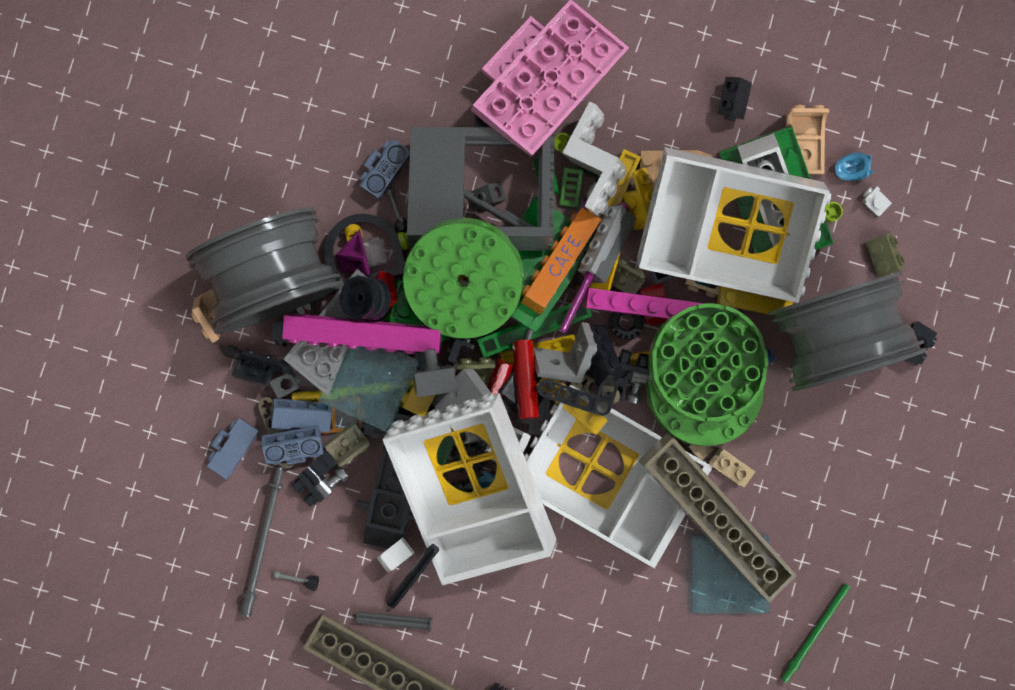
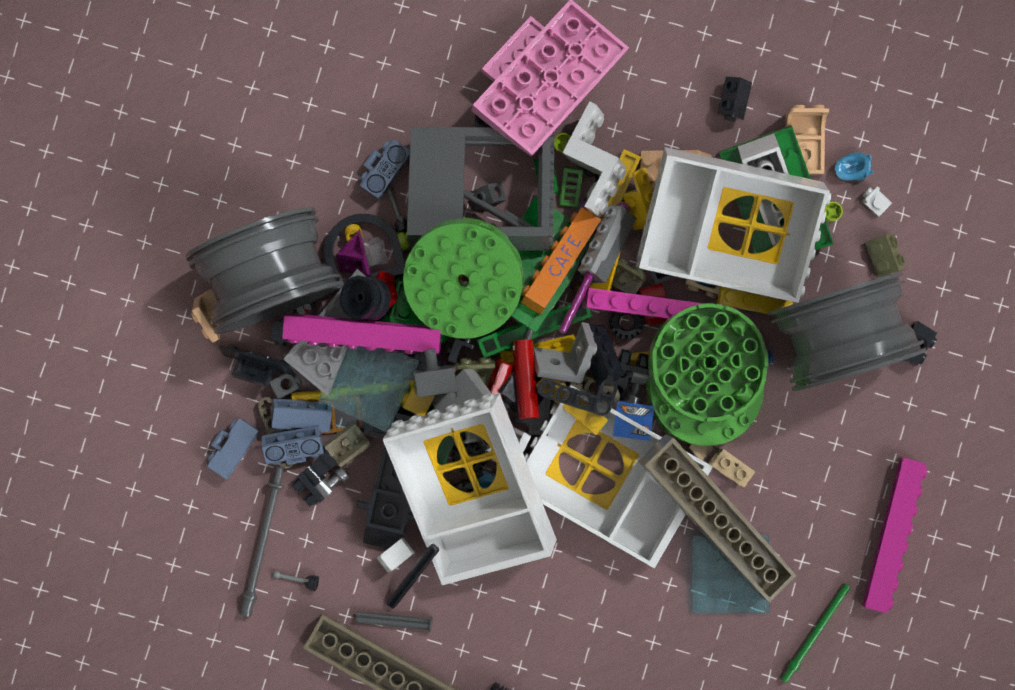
(638, 413): none -> blue sticker
(894, 534): none -> dark pink brick

